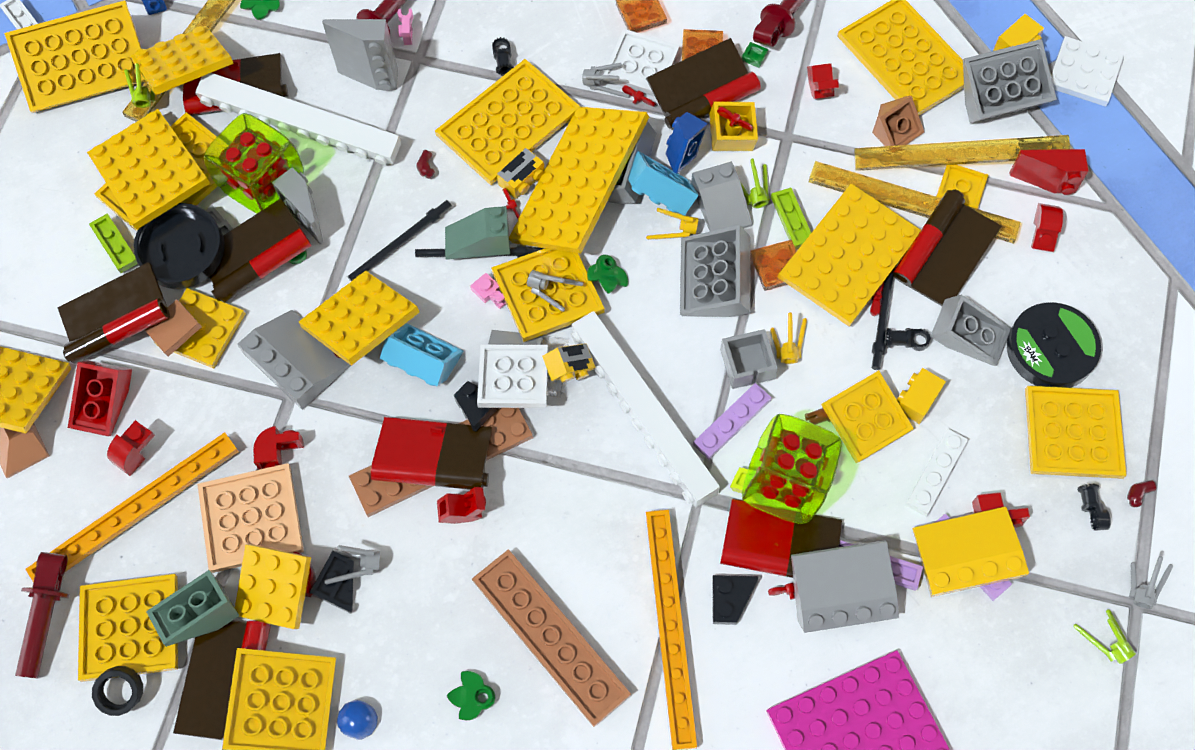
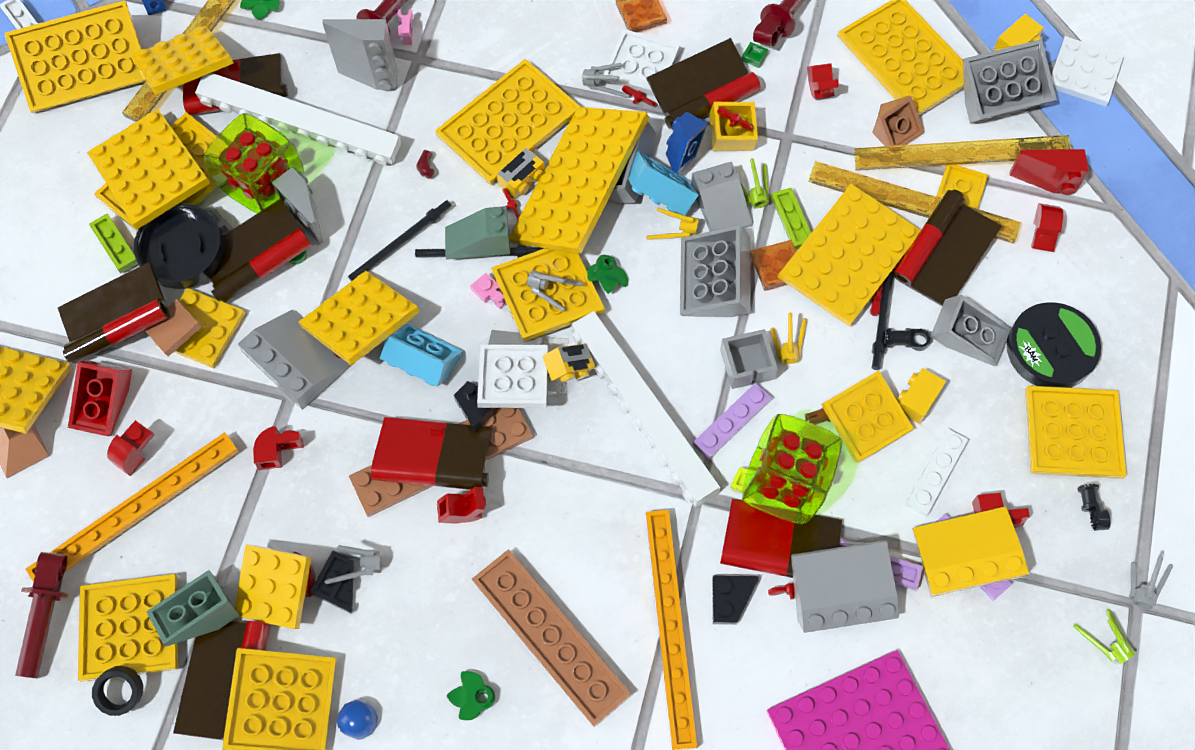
(140, 96): lime plant -> none
(249, 510): light nougat plate -> none
(502, 56): black connector -> none
(699, 40): clear orange plate -> none
(1137, 492): dark red arm -> none

